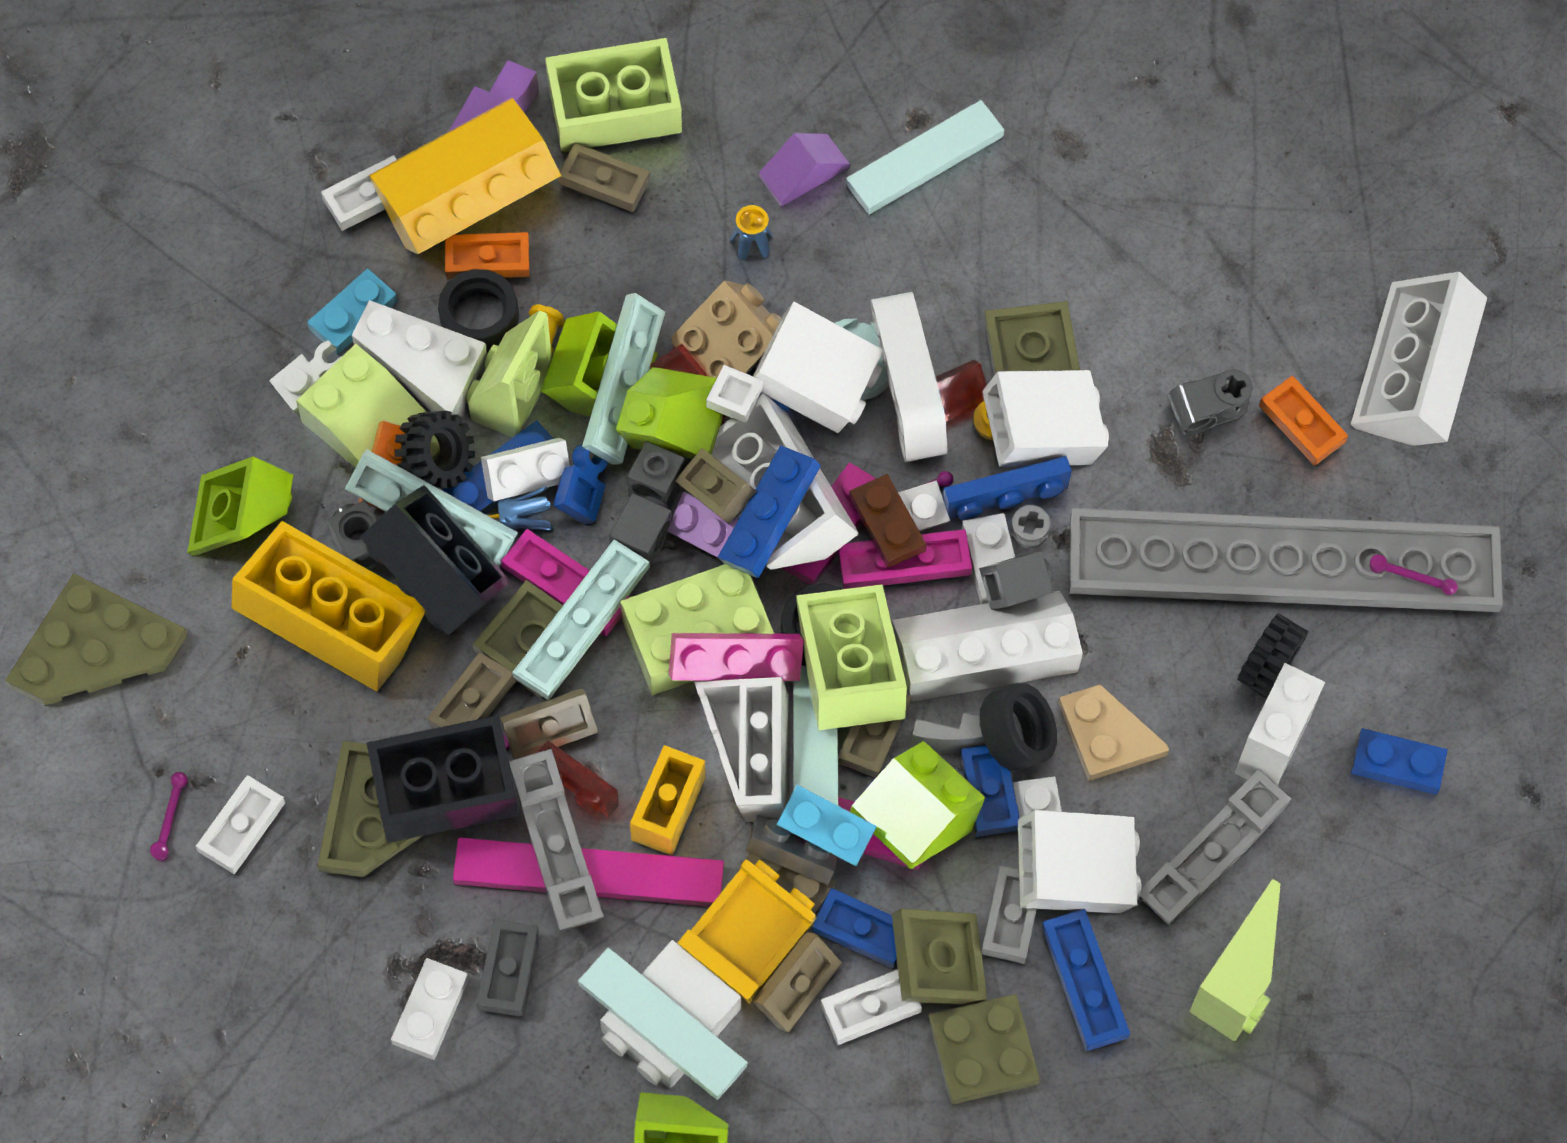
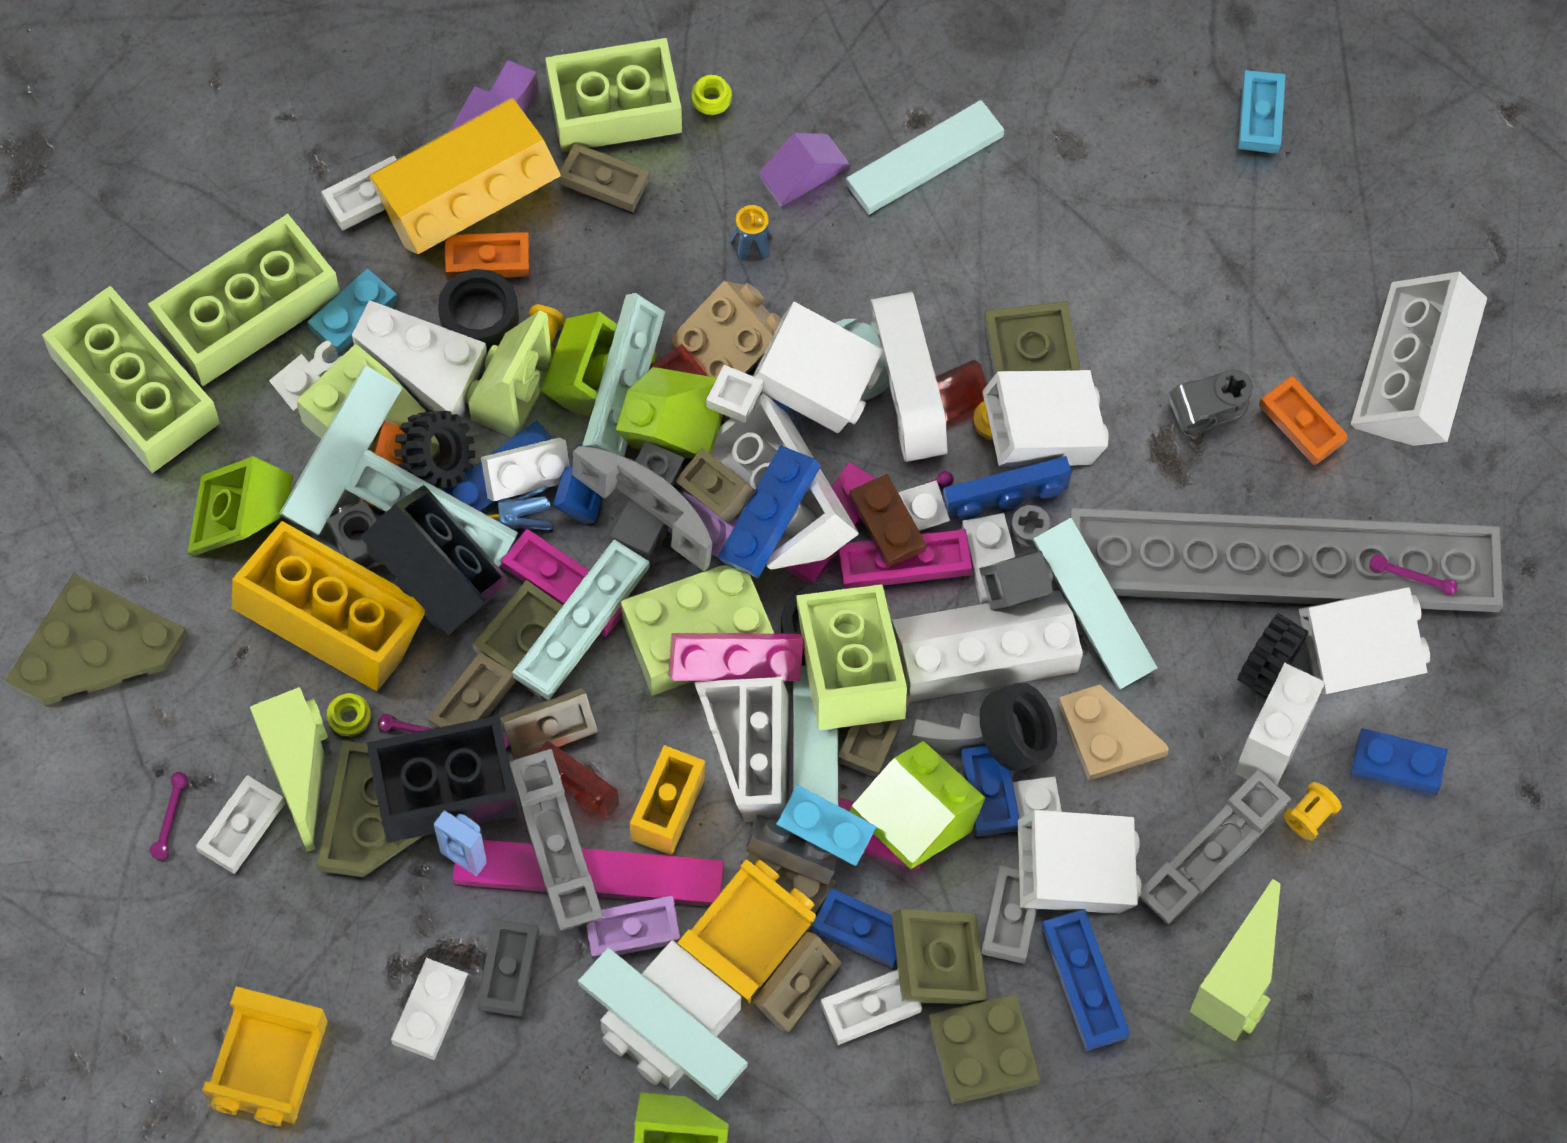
(131, 379): none -> yellowish green brick
(244, 299): none -> yellowish green brick
(266, 1057): none -> yellow panel
(292, 739): none -> yellowish green slope
(340, 450): none -> light aqua tile
(346, 703): none -> neon yellow plate
(389, 723): none -> magenta hinge
(461, 841): none -> light blue plate
(607, 471): none -> light grey slope
(635, 927): none -> lavender plate
(711, 85): none -> neon yellow plate
(1095, 604): none -> light aqua tile
(1261, 111): none -> medium azure plate
(1312, 811): none -> yellow bush
(1365, 640): none -> white brick

